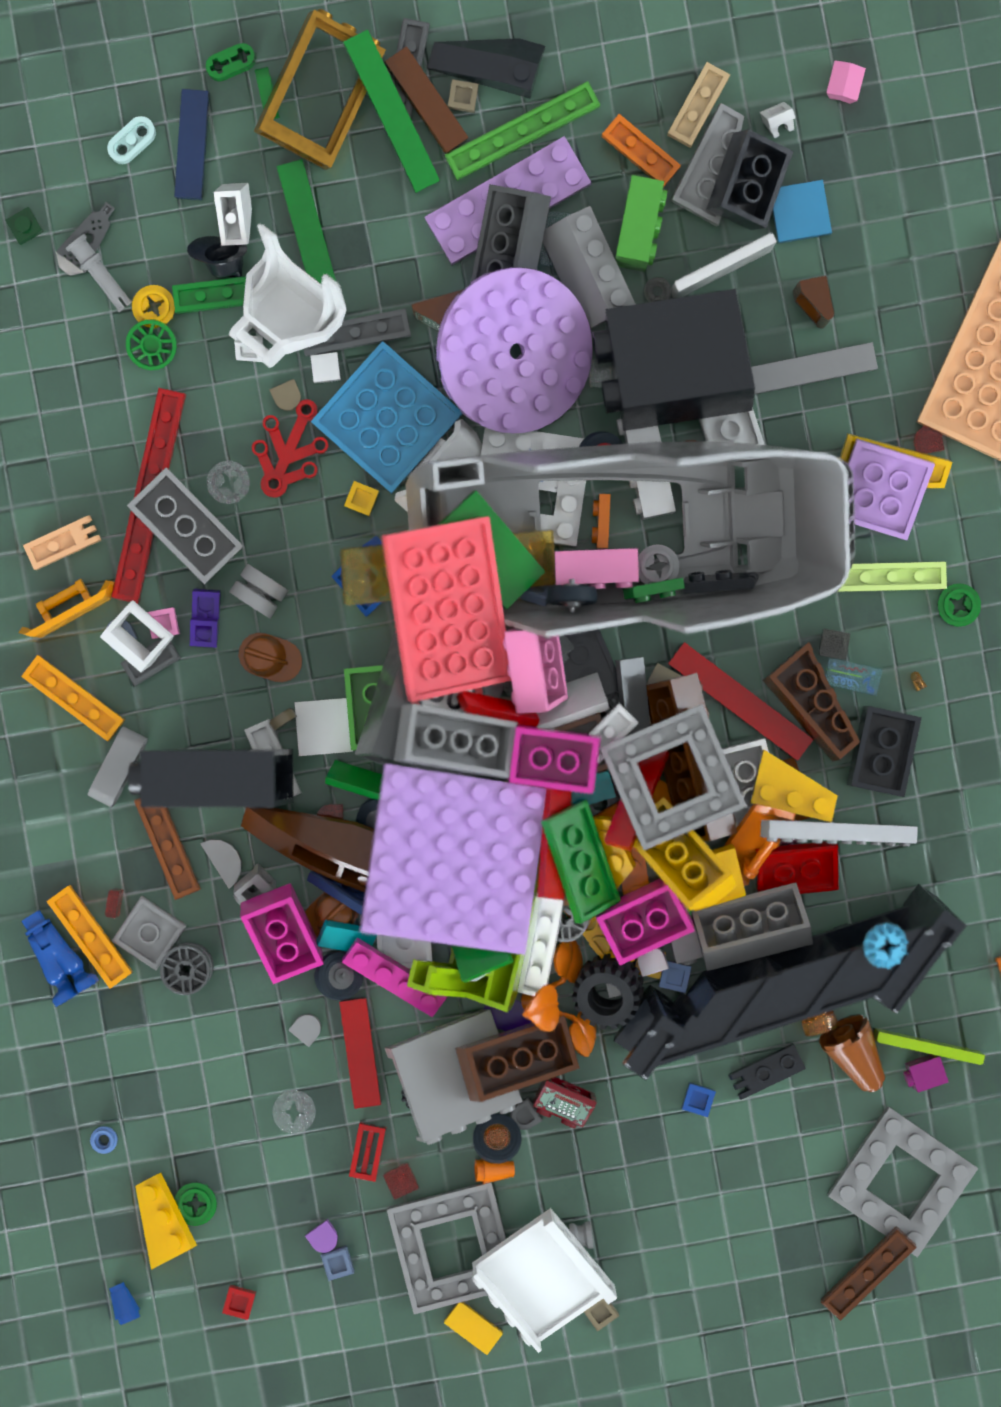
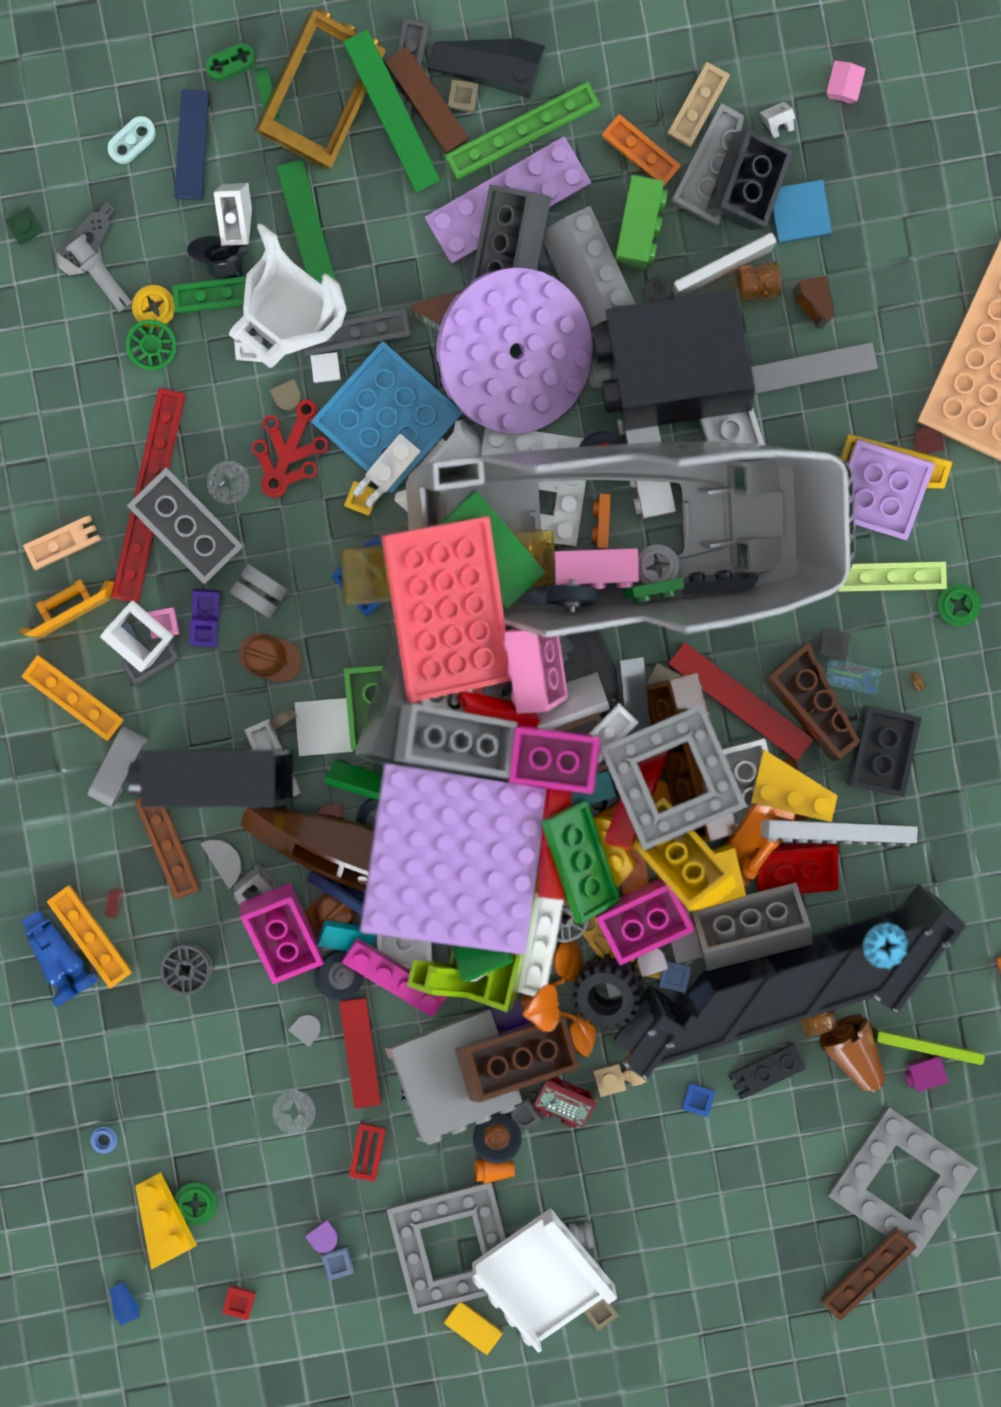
(149, 932): light grey tile -> none
(388, 468): none -> white hinge
(401, 1180): clear red plate -> none
(611, 1079): none -> tan plate
(759, 281): none -> clear orange wheel

